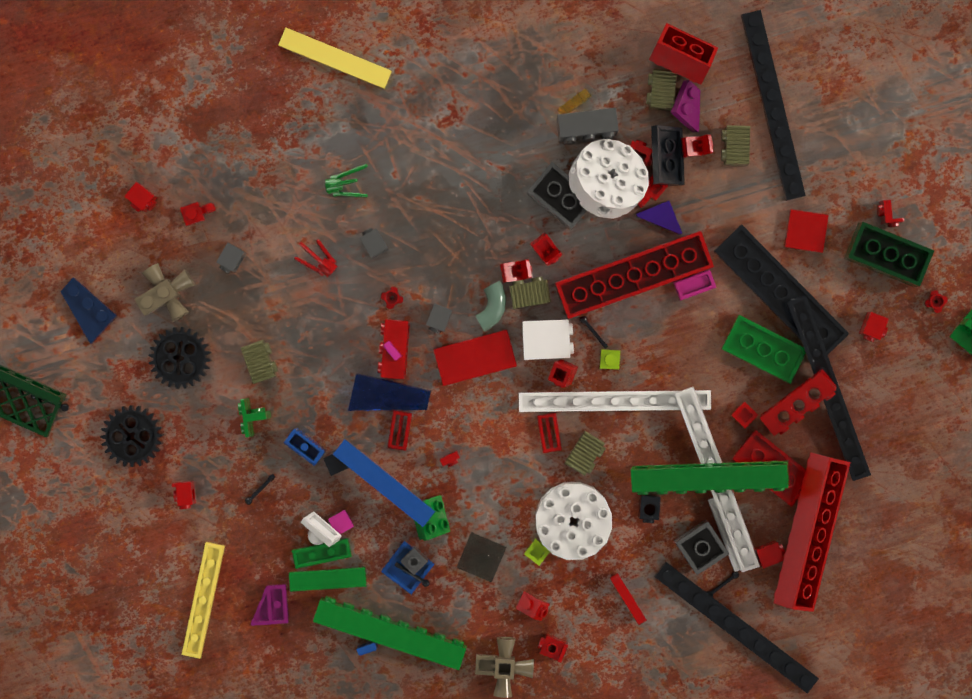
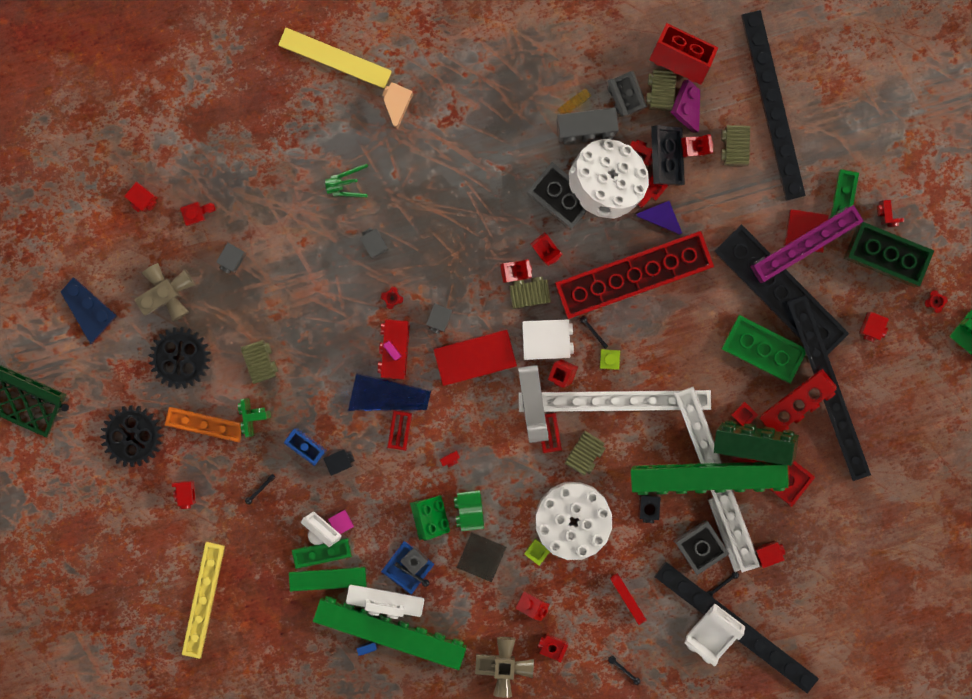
(203, 424): none -> orange tile
(272, 607): magenta wing -> none
(326, 266): red plant -> none
(384, 483): blue tile -> none
(384, 602): none -> white bracket
(396, 100): none -> light nougat slope
(470, 510): none -> green brick
(495, 306): sand green cylinder -> none
(533, 404): none -> light grey beam
(612, 660): none -> black hinge
(626, 94): none -> dark grey bracket
(694, 285): dark pink tile -> none
(714, 634): none -> white panel
(756, 443): none -> dark green brick
(806, 244): none -> magenta piece
(811, 532): red brick -> none
(844, 191): none -> green plate

